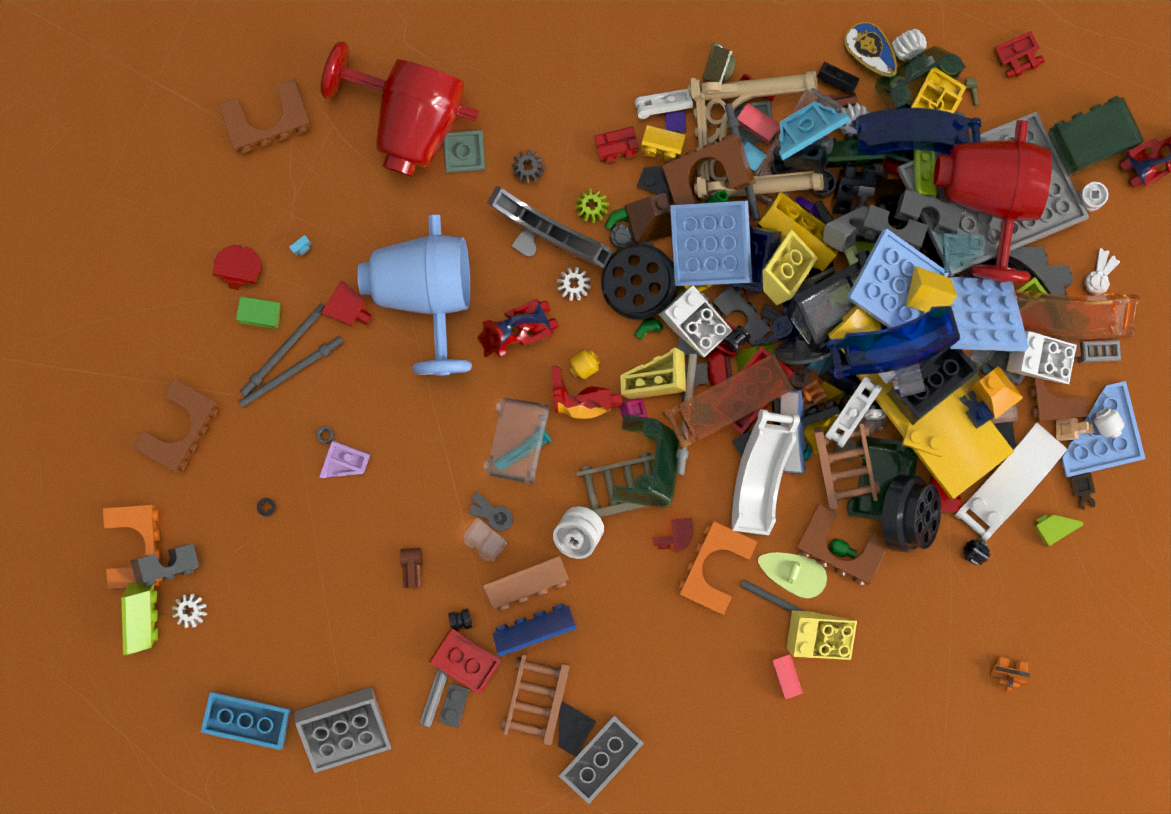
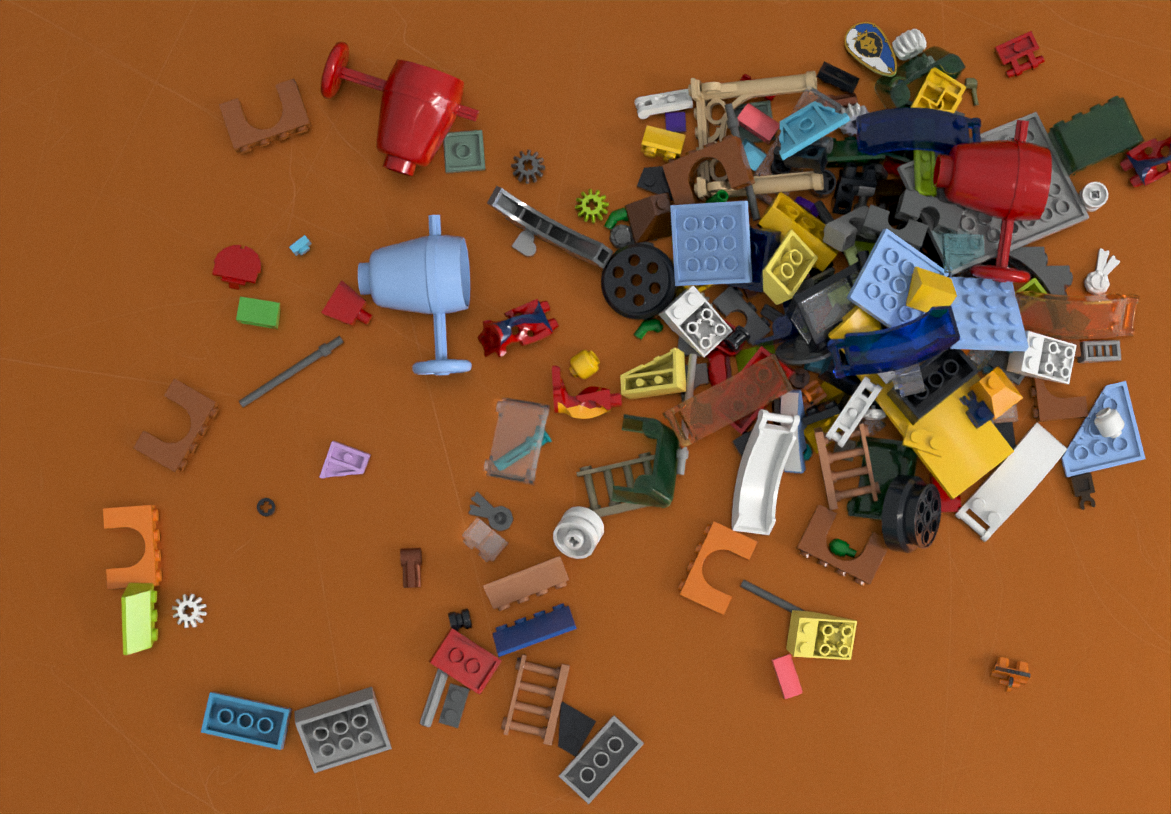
(148, 568): dark grey arch -> none
(256, 378): dark grey bar -> none
(325, 428): dark grey axle -> none
(575, 291): white gear -> none
(616, 144): red brick -> none
(634, 408): dark pink slope -> none
(682, 535): clear red brick -> none
(719, 65): olive hat -> none
(794, 573): yellowish green shield -> none
(976, 551): black gear -> none
(1055, 527): lime slope -> none
(1069, 428): light nougat plate -> none

